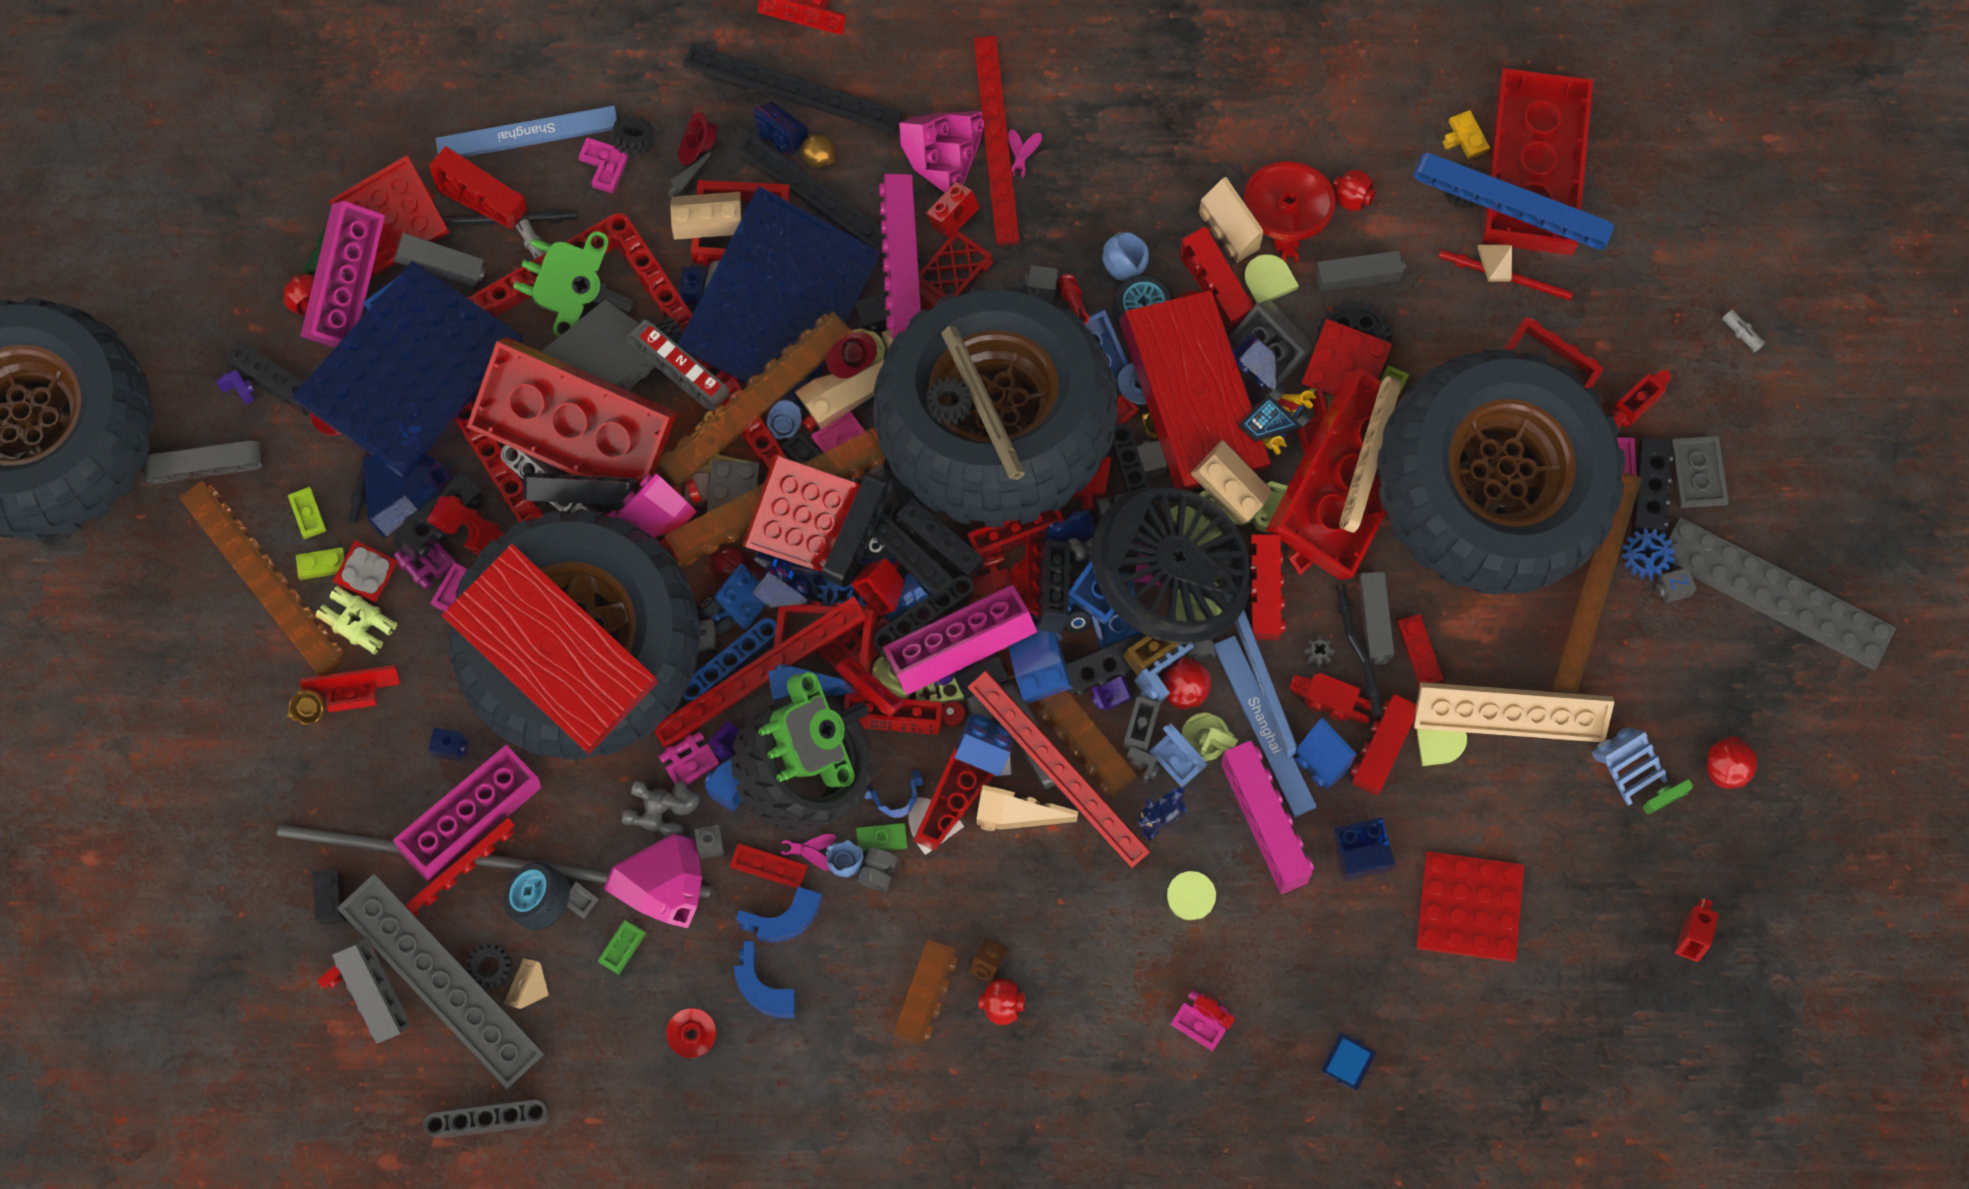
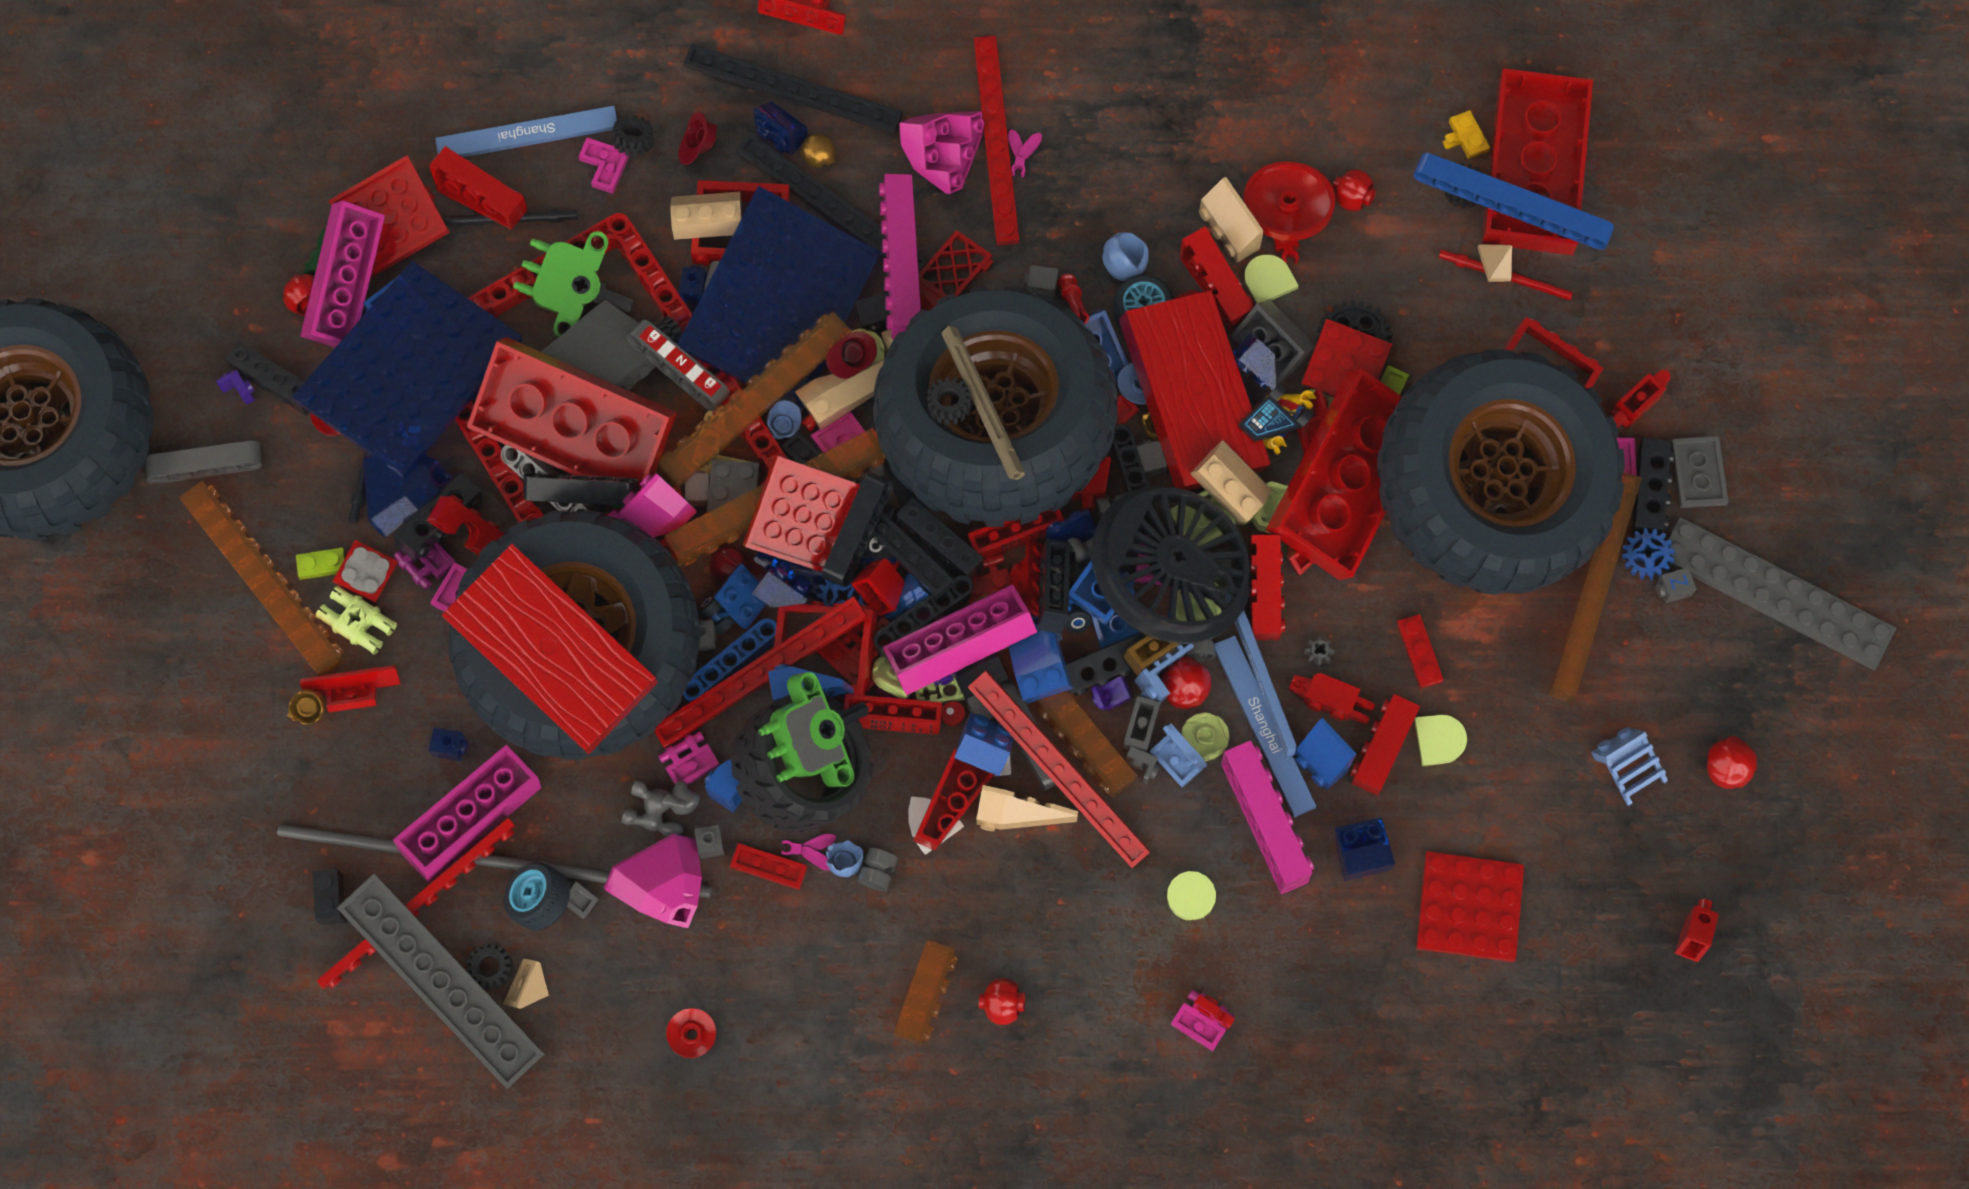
(307, 513): lime plate -> none
(371, 990): dark grey brick -> none
(440, 260): dark grey brick -> none
(475, 1114): dark grey beam -> none
(528, 234): light grey pin -> none
(621, 947): bright green plate -> none
(682, 182): dark grey piece -> none
(693, 491): red tile -> none
(724, 740): dark purple bracket -> none
(769, 1001): blue arch -> none
(788, 925): blue arch -> none
(869, 686): red plate -> none
(882, 837): bright green plate -> none
(900, 812): blue helmet -> none
(953, 210): red brick -> none
(988, 960): reddish brown bracket -> none
(1160, 814): clear blue animal -> none
(1222, 739): yellowish green bracket -> none
(1348, 1061): clear blue piece -> none
(1360, 271): dark grey brick -> none
(1368, 456): tan beam -> none
(1372, 690): black bar -> none
(1376, 617): dark grey brick -> none
(1513, 712): tan plate -> none
(1667, 795): bright green plate -> none
(1743, 330): light grey pin -> none

